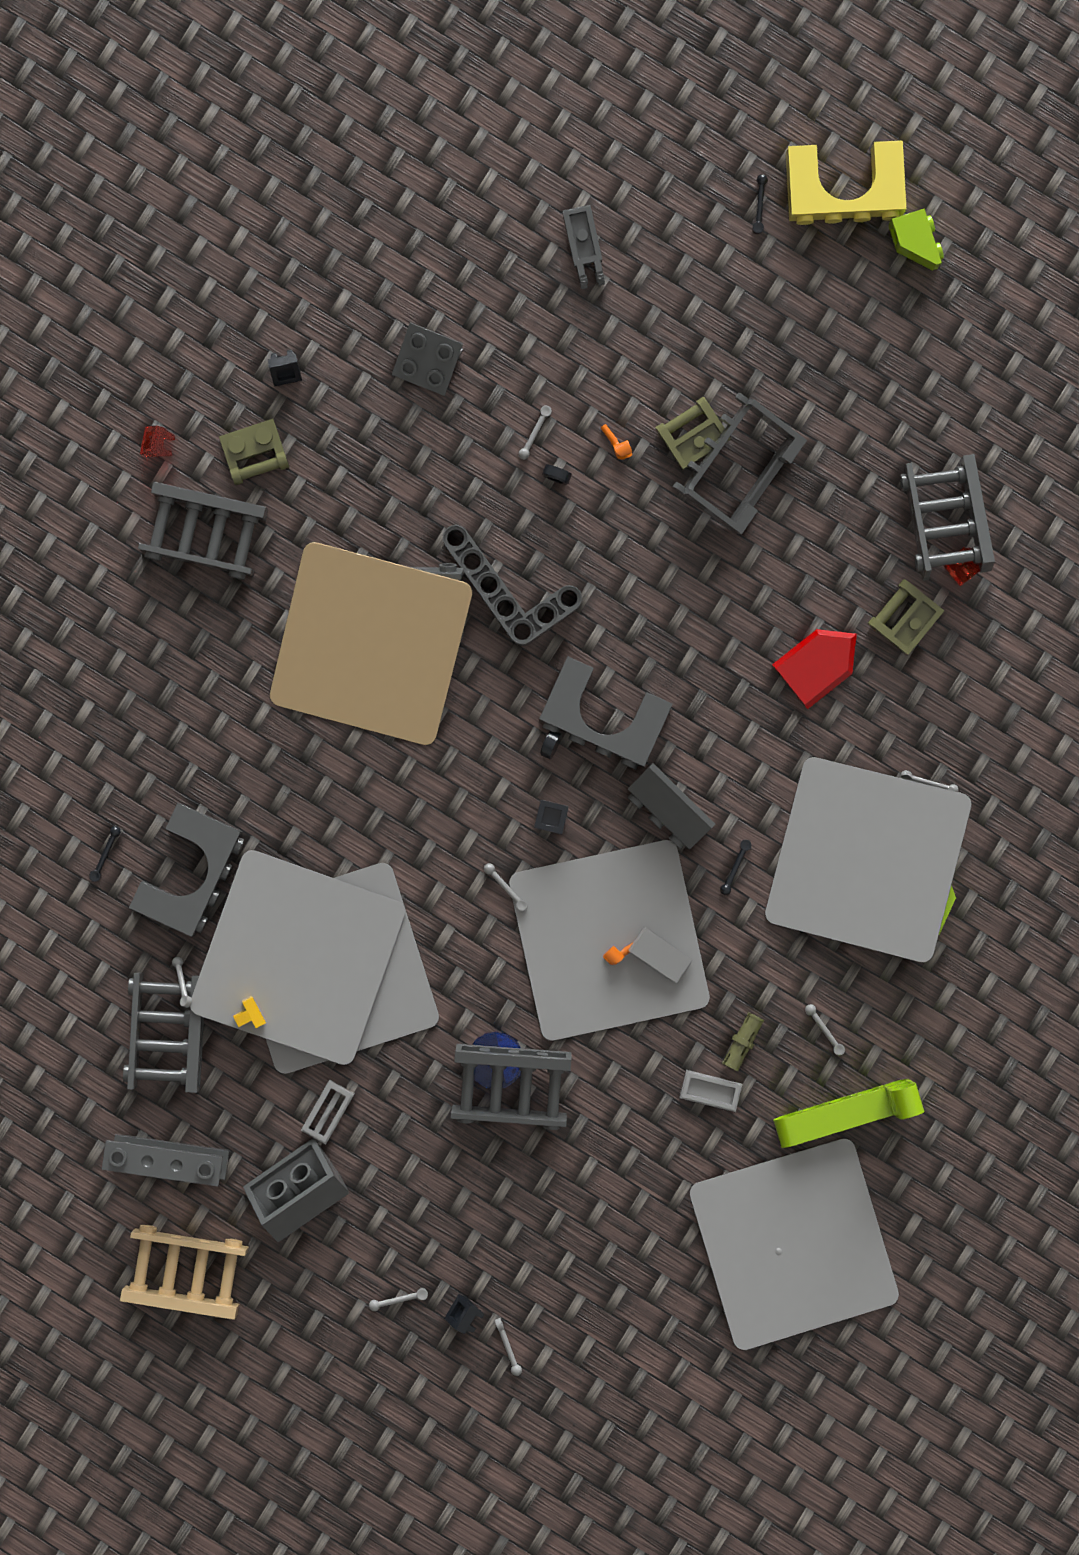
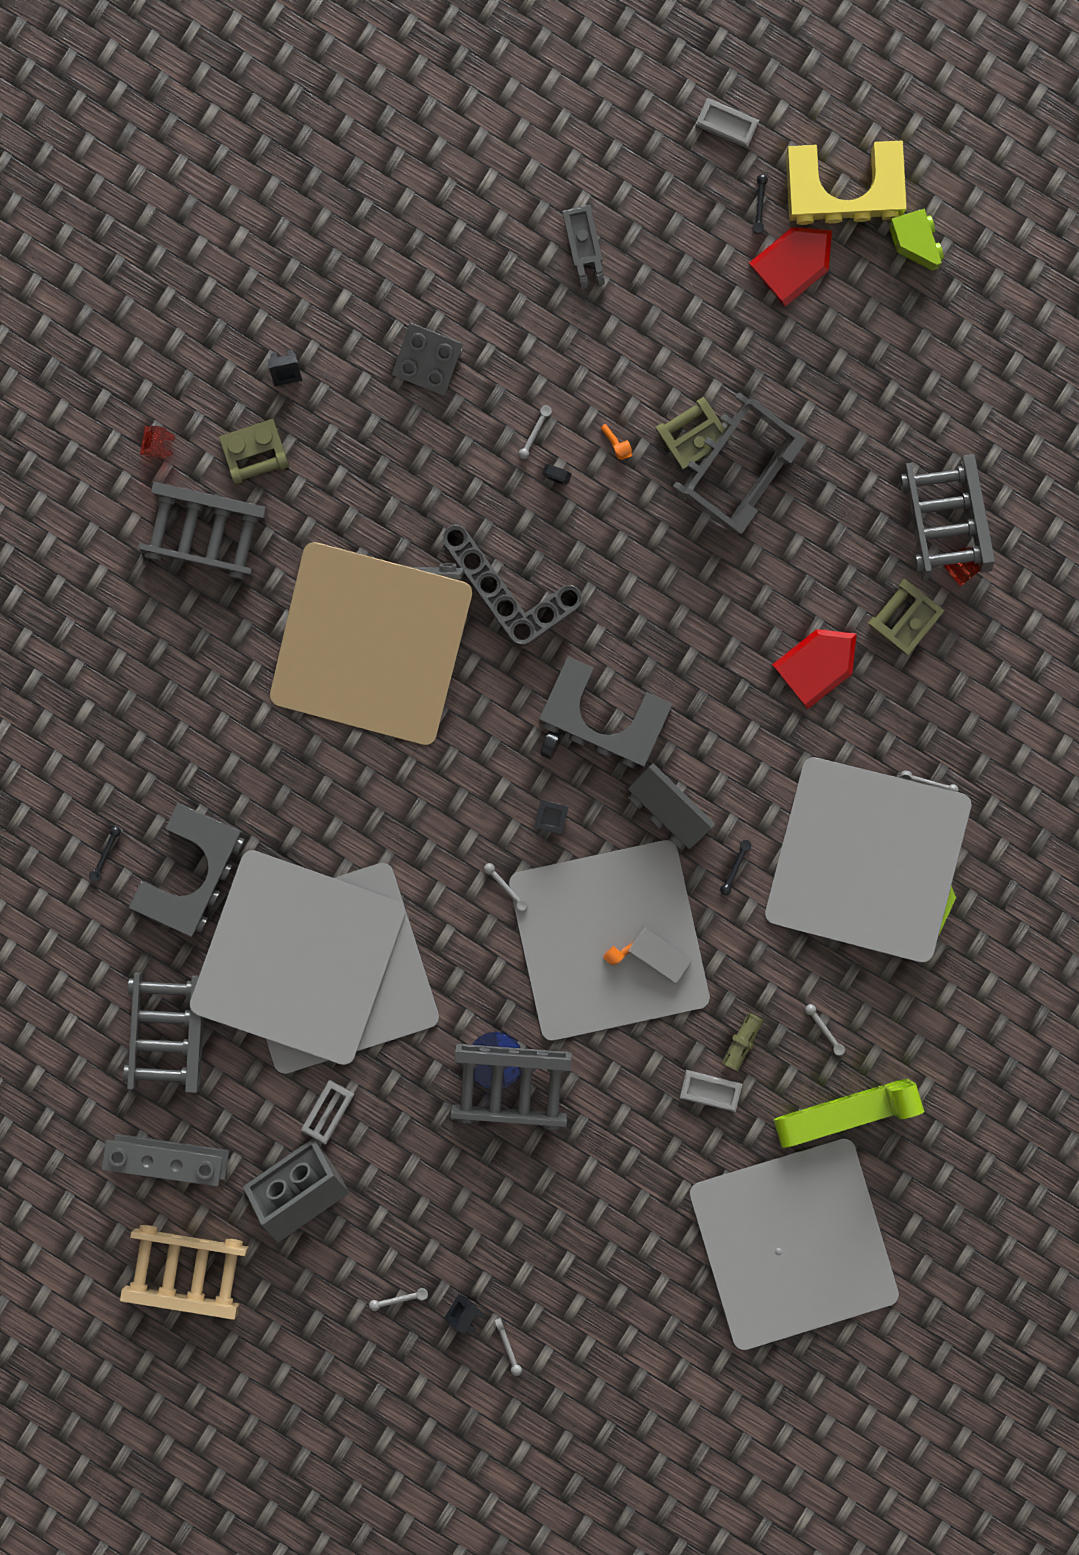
(185, 1000): light grey hinge -> none
(250, 1013): yellow tile -> none
(727, 123): none -> light grey tile
(794, 262): none -> red tile

